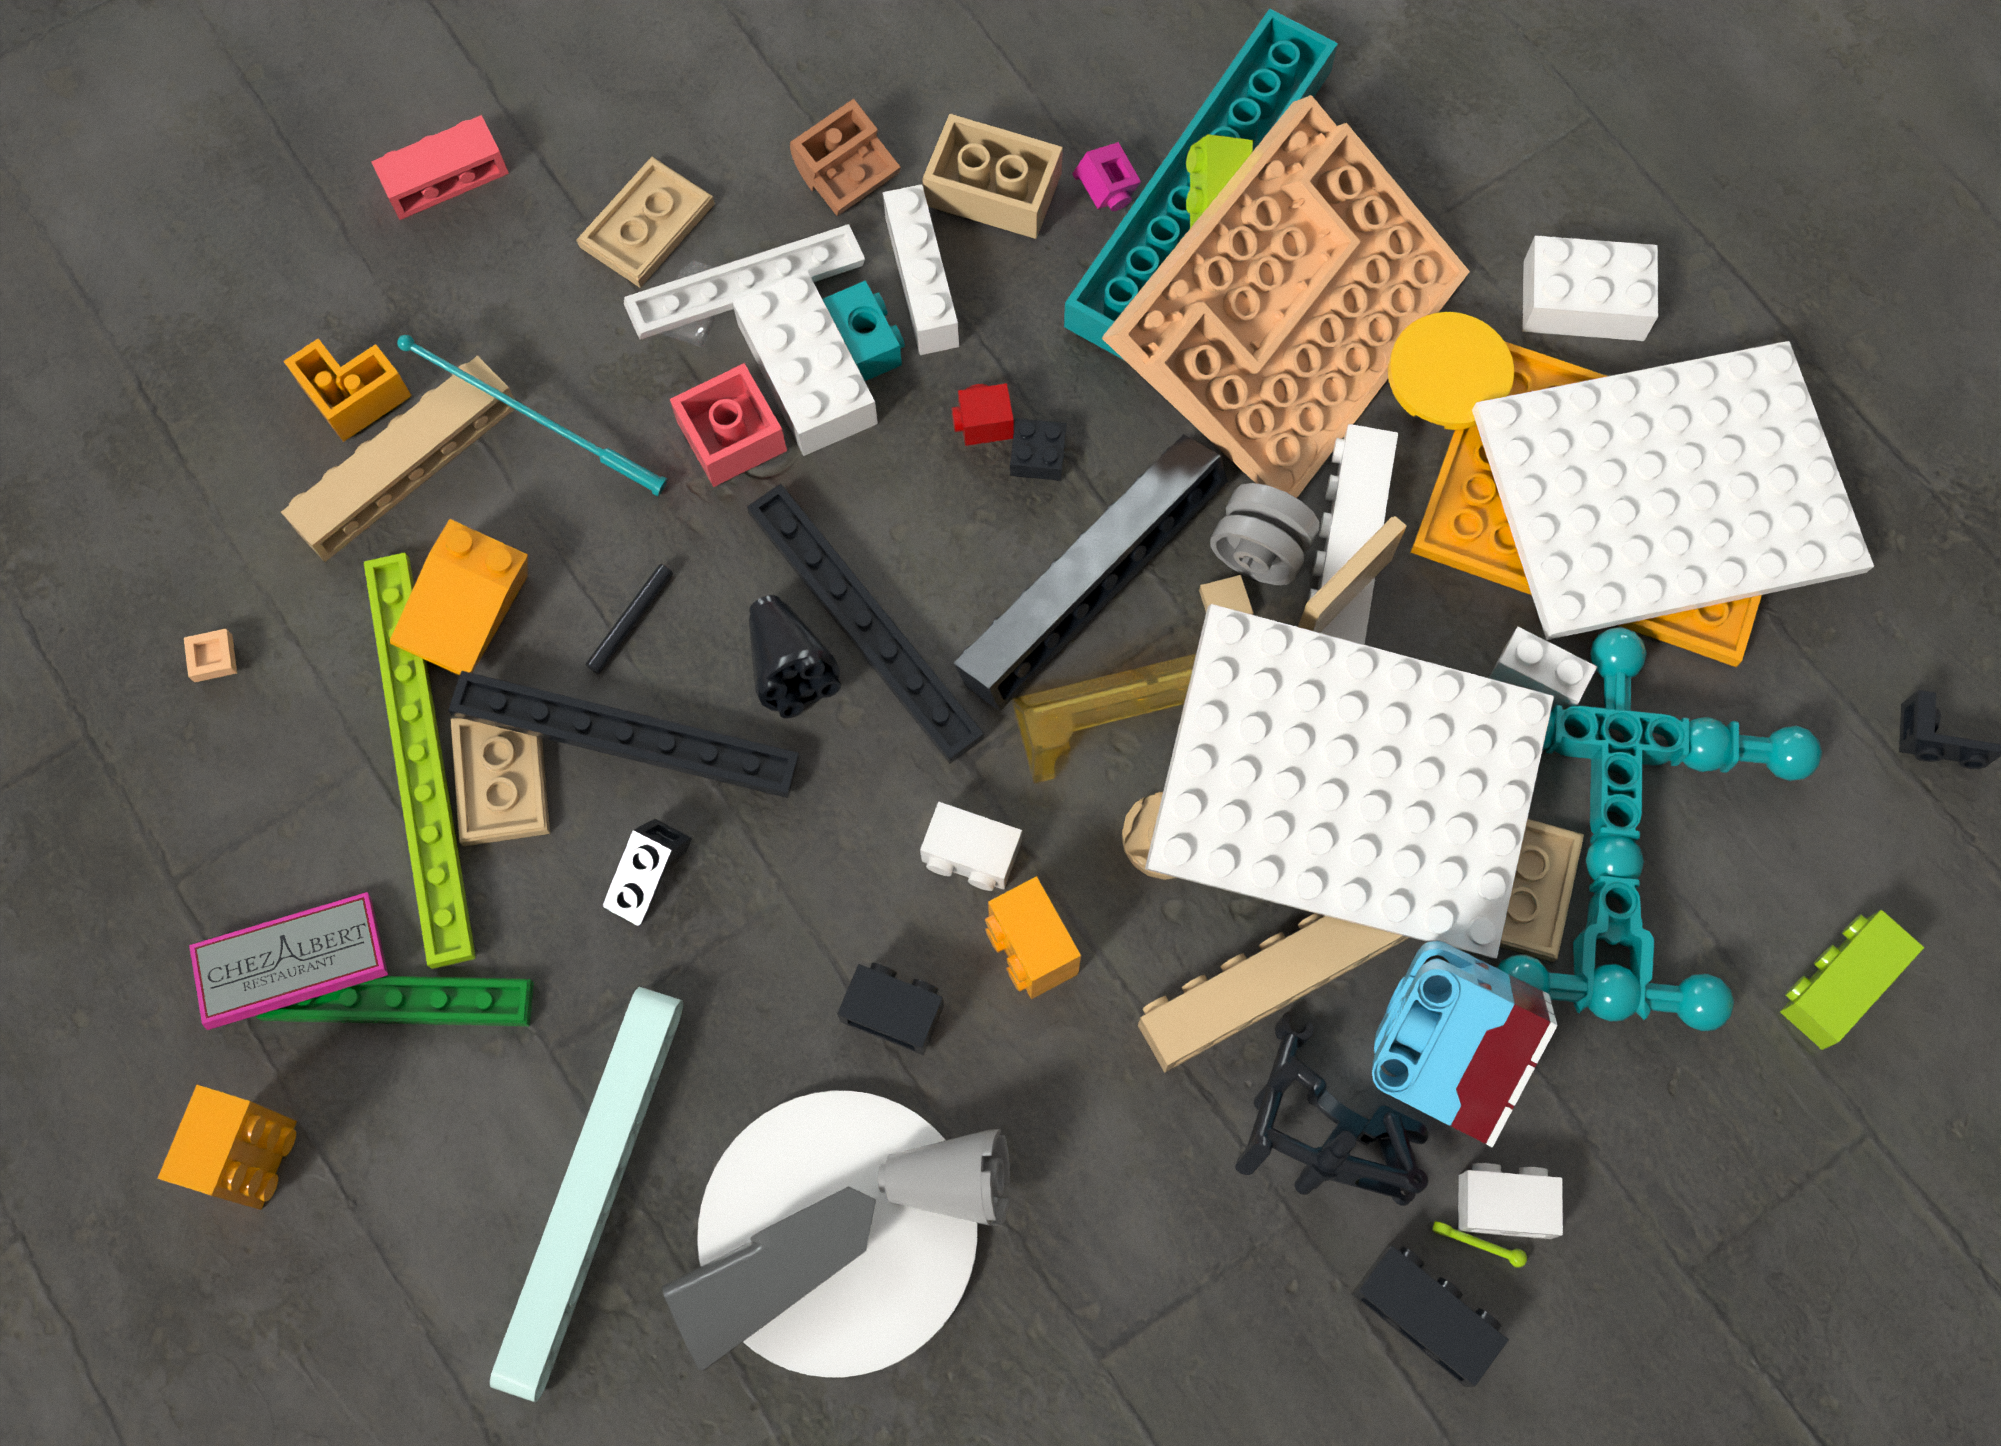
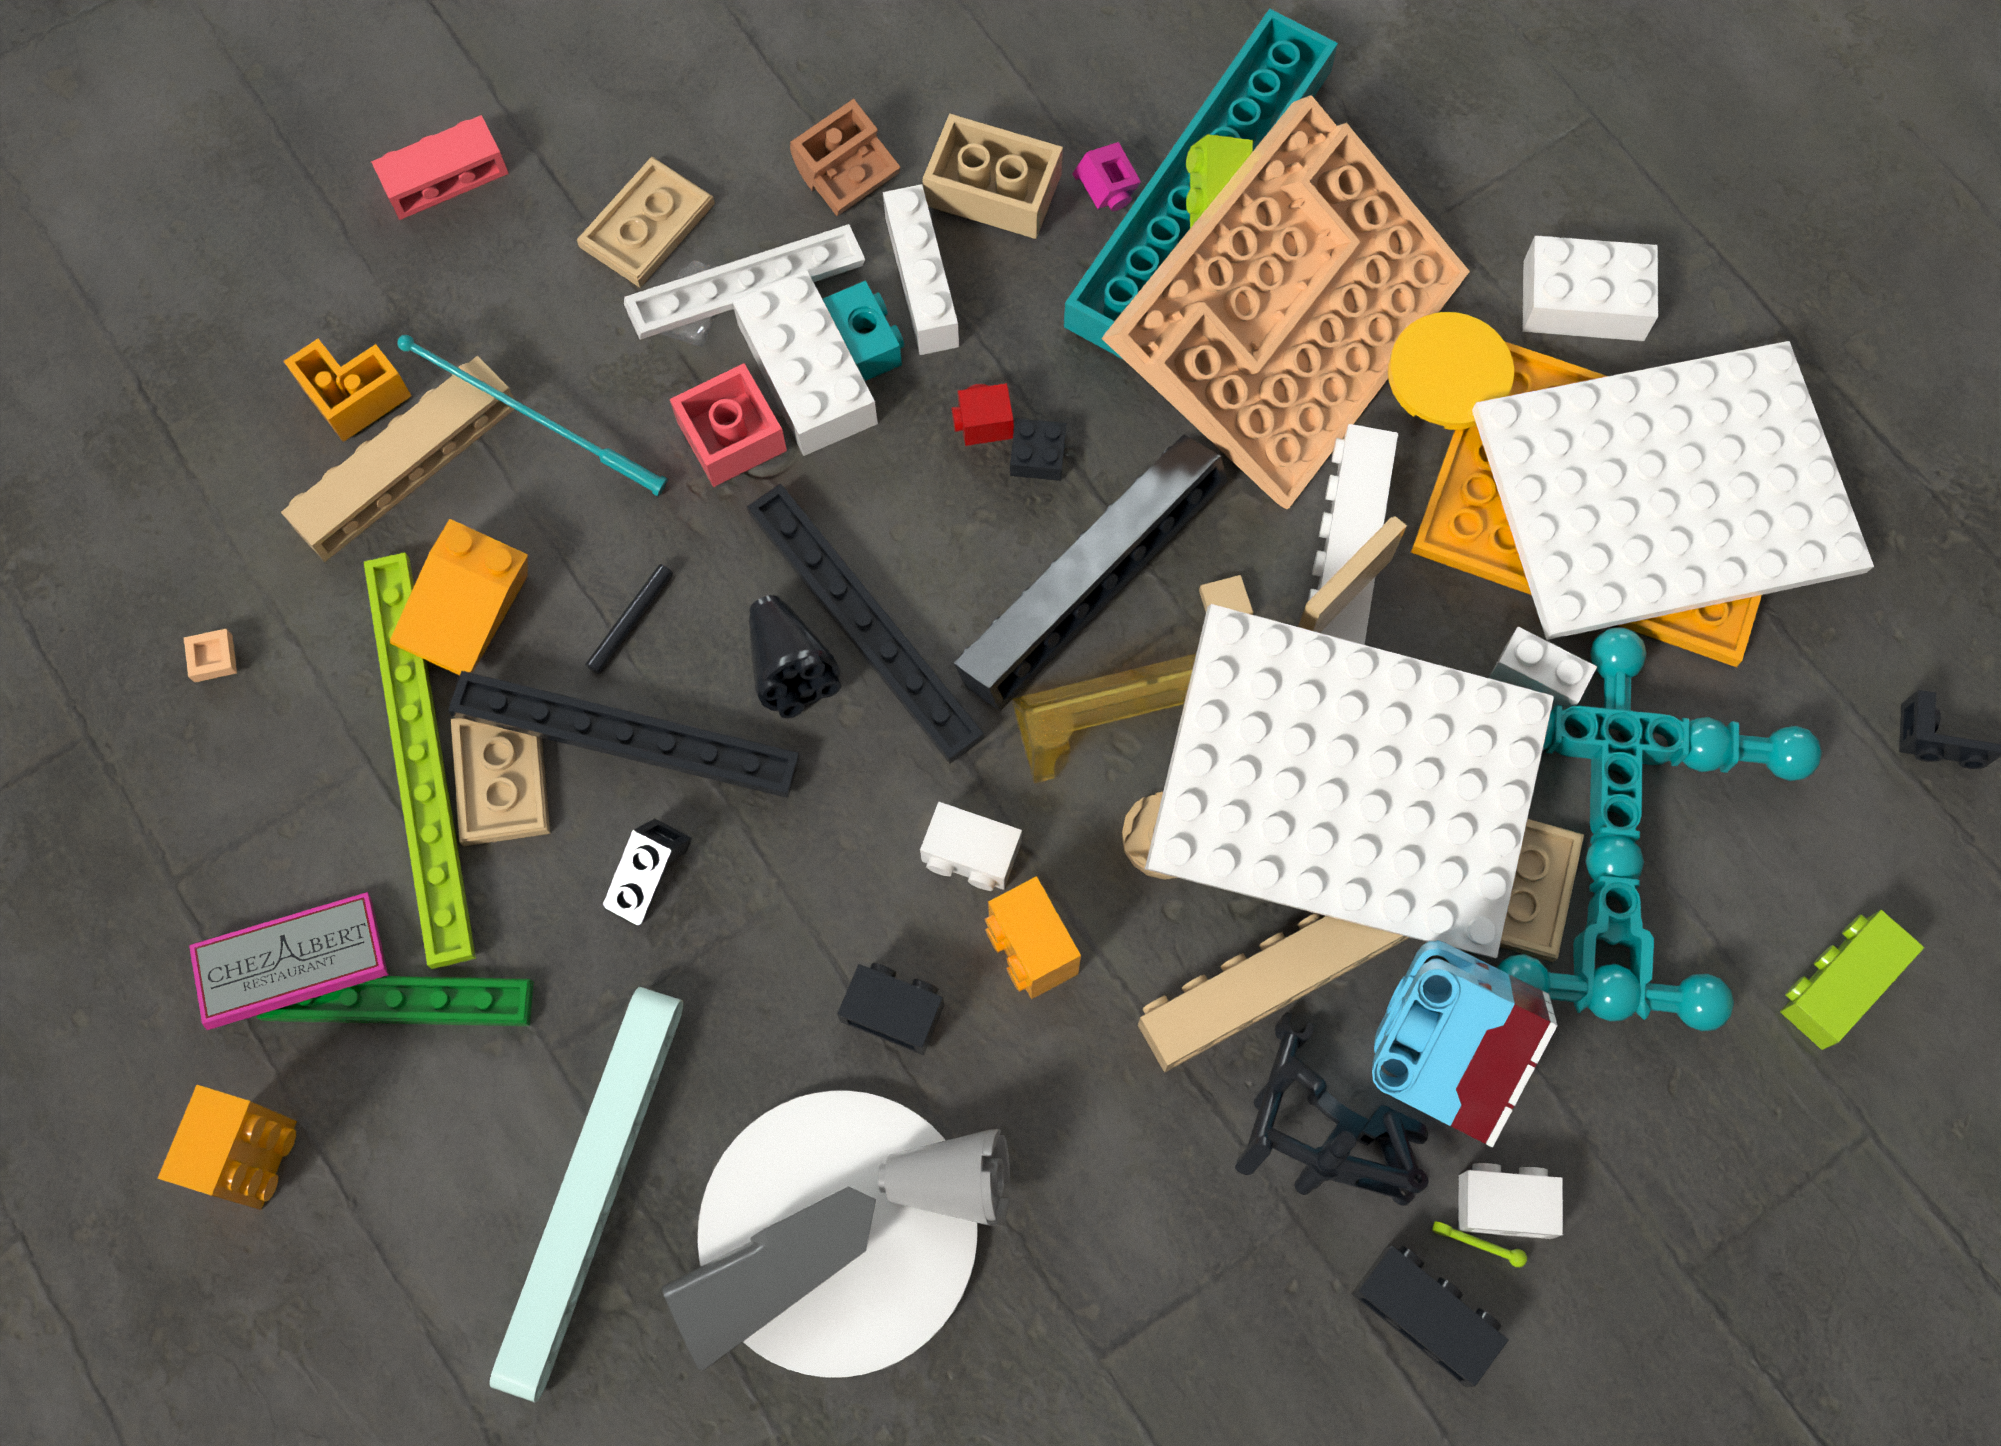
(1265, 534): light grey wheel -> none

